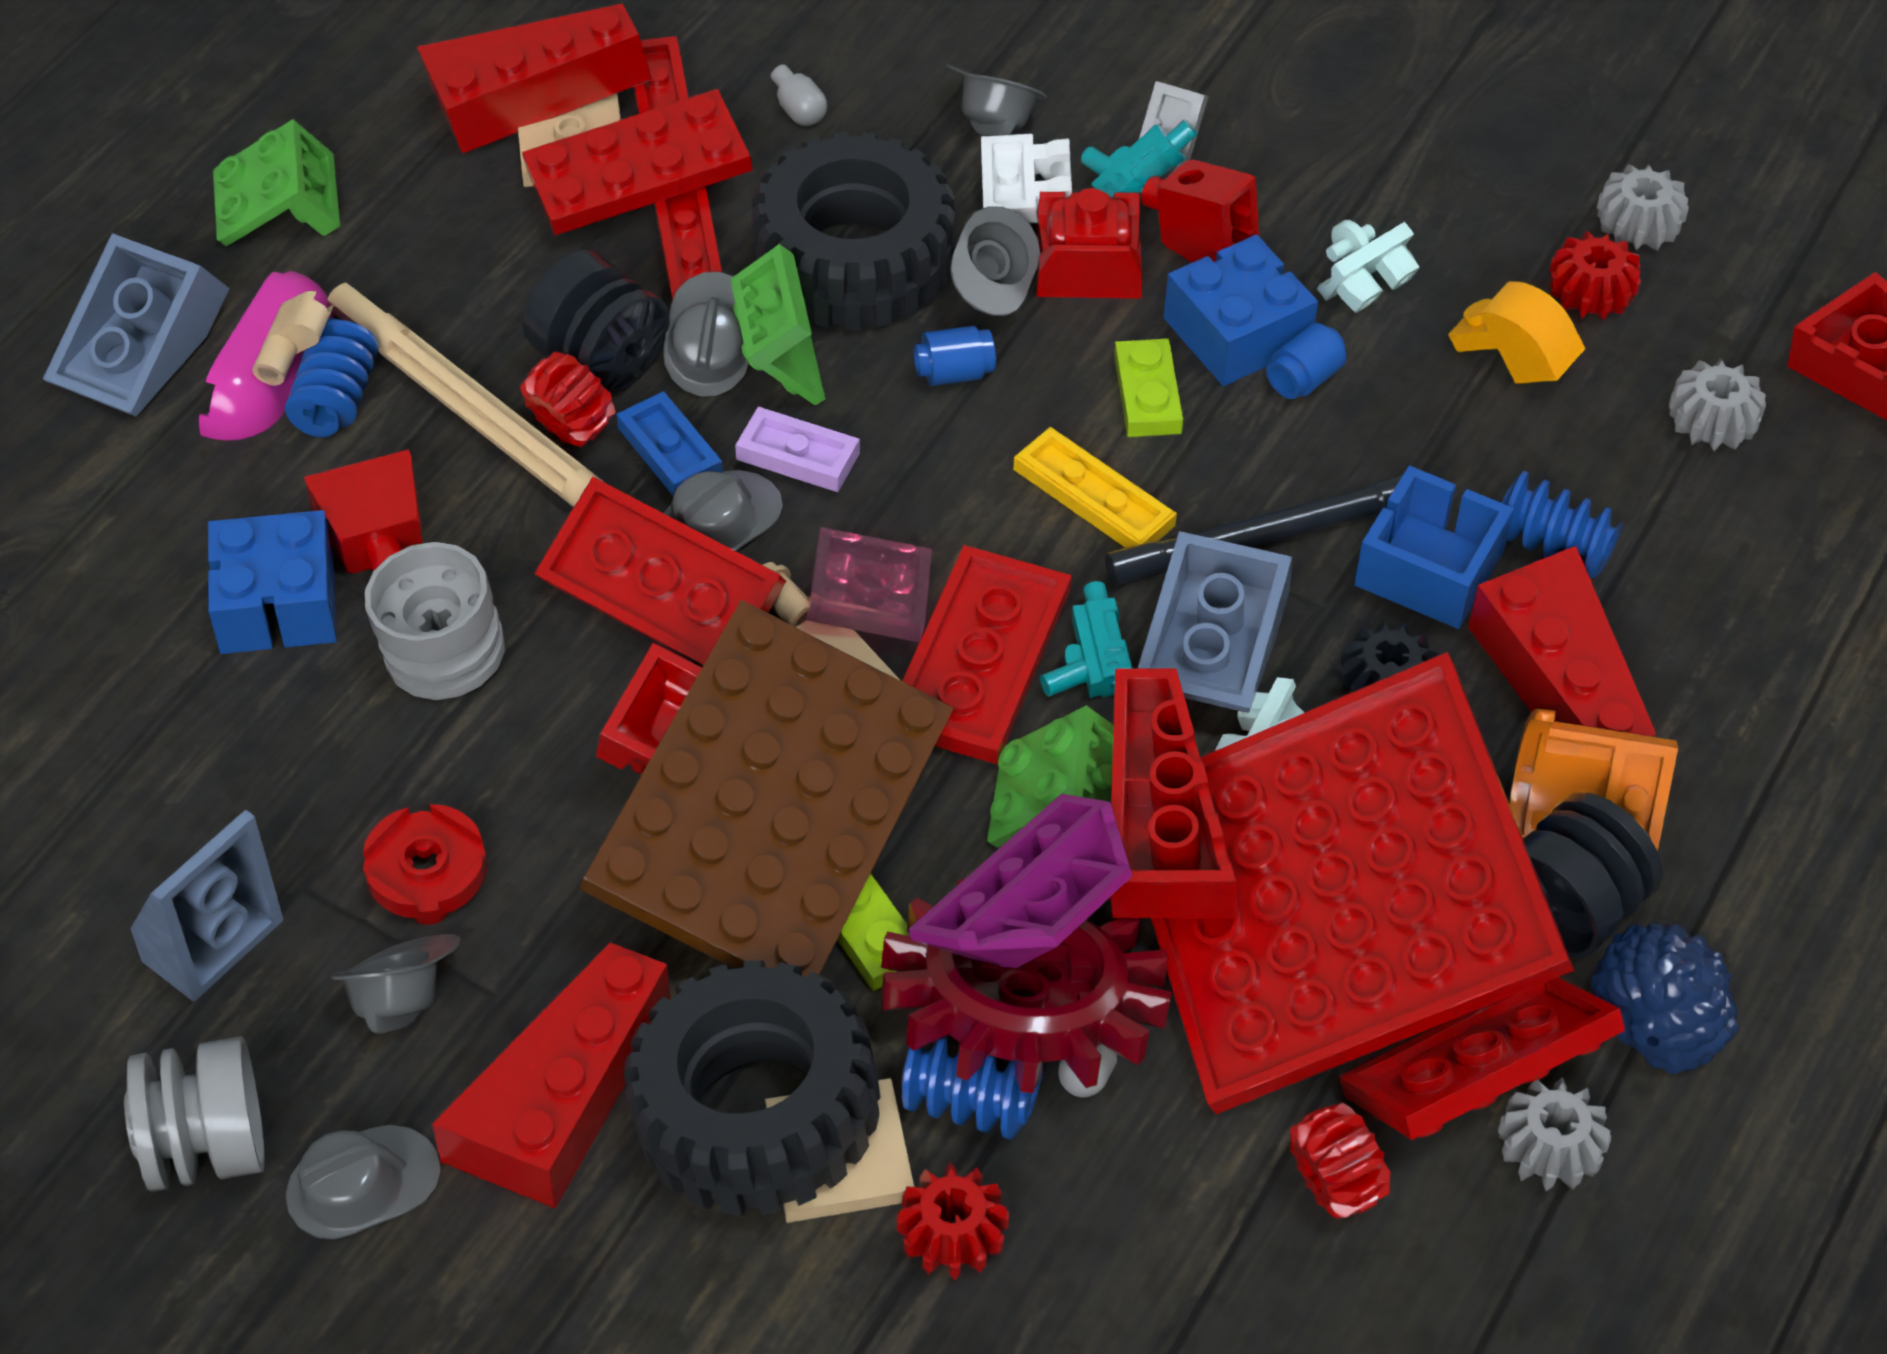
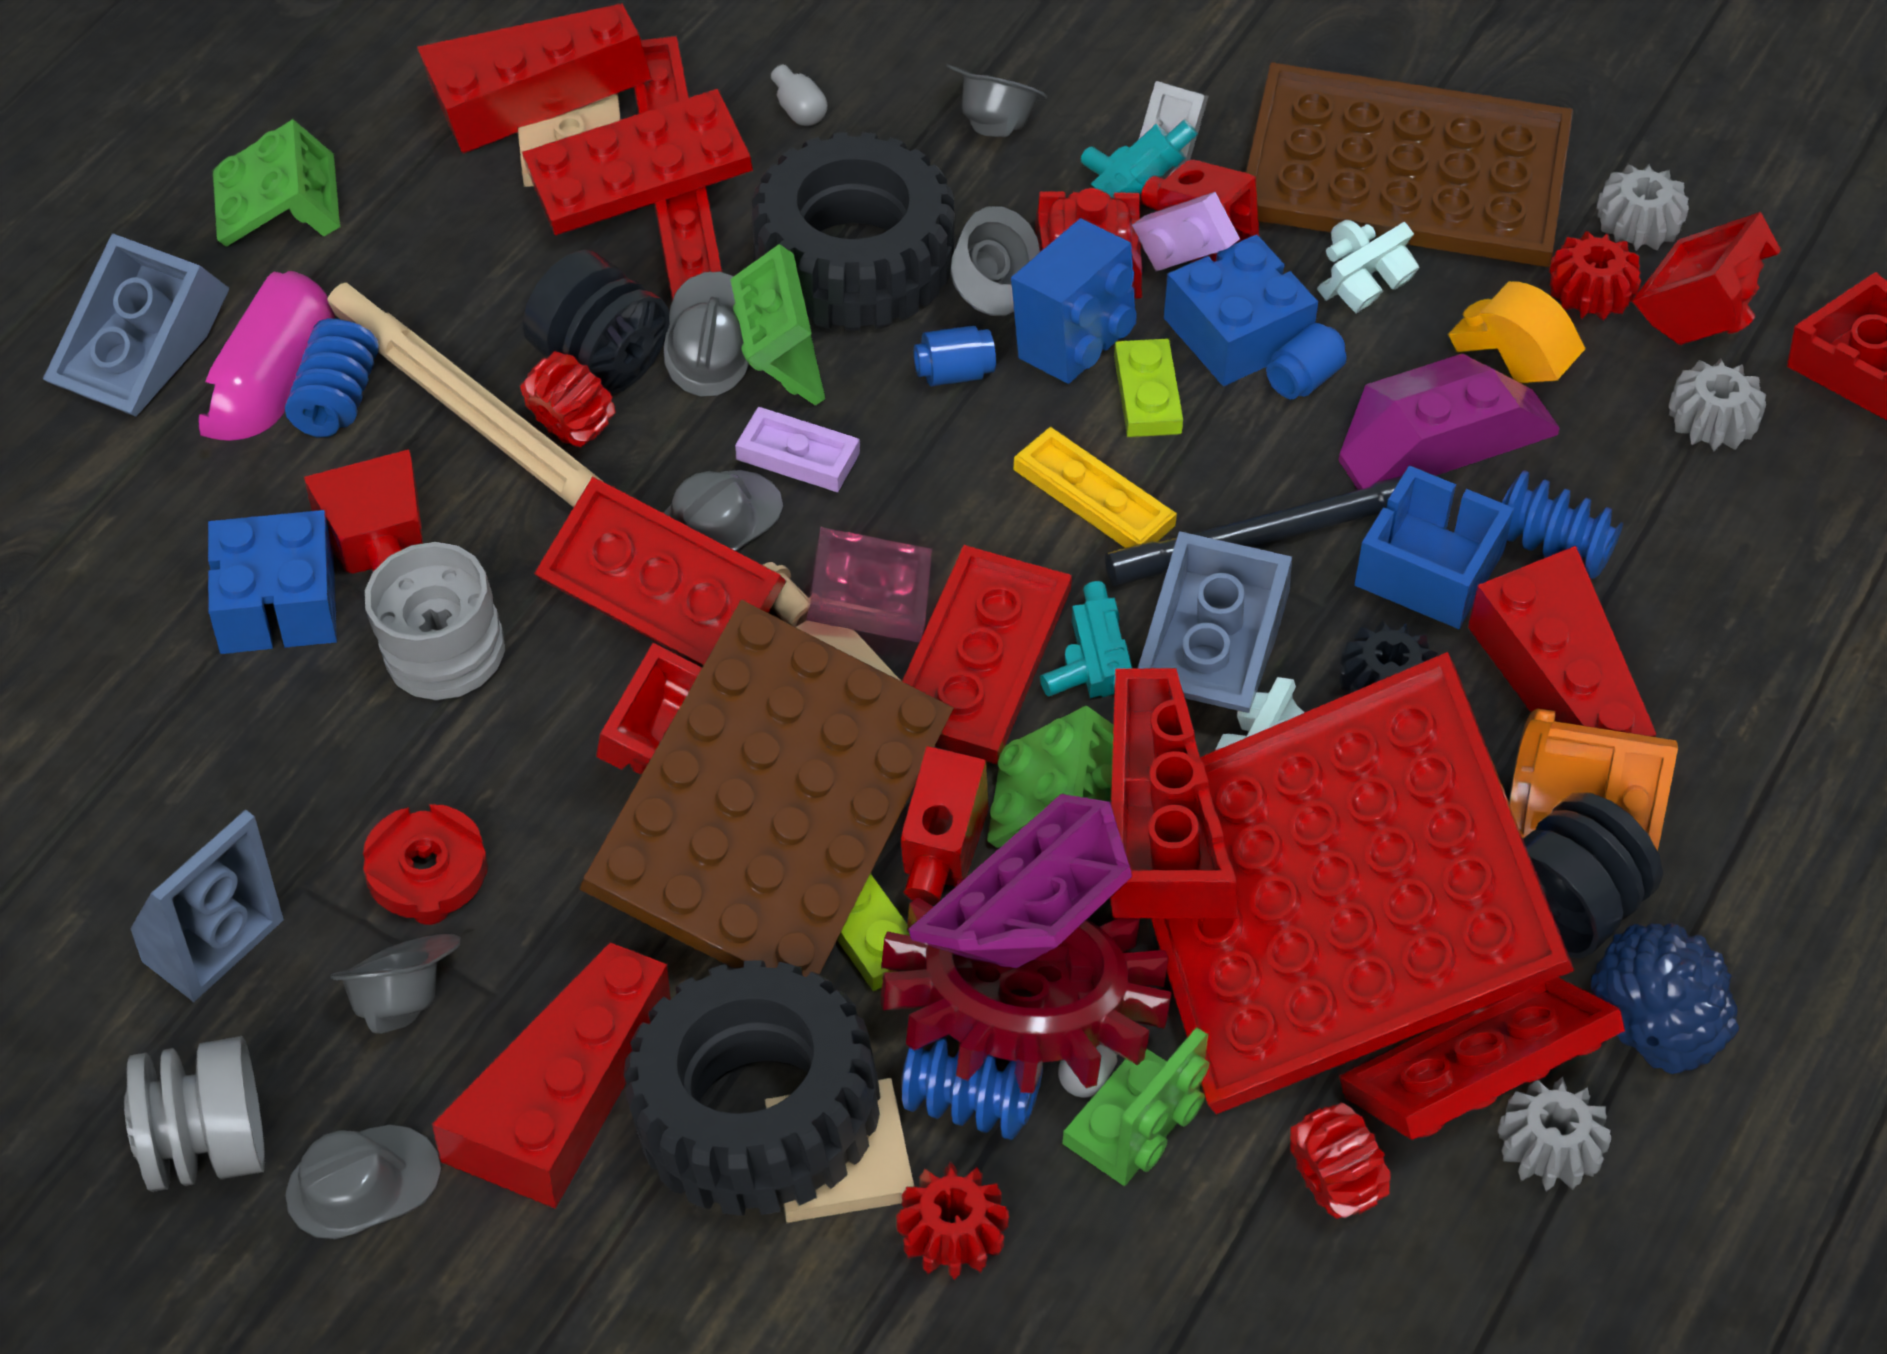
(294, 329): tan piece -> none
(667, 441): blue plate -> none
(943, 822): none -> red torso
(1011, 167): white plate -> none
(1074, 300): none -> blue piece
(1137, 1109): none -> bright green bracket
(1185, 231): none -> lavender plate
(1384, 152): none -> reddish brown plate
(1440, 421): none -> magenta wedge
(1708, 281): none -> red brick

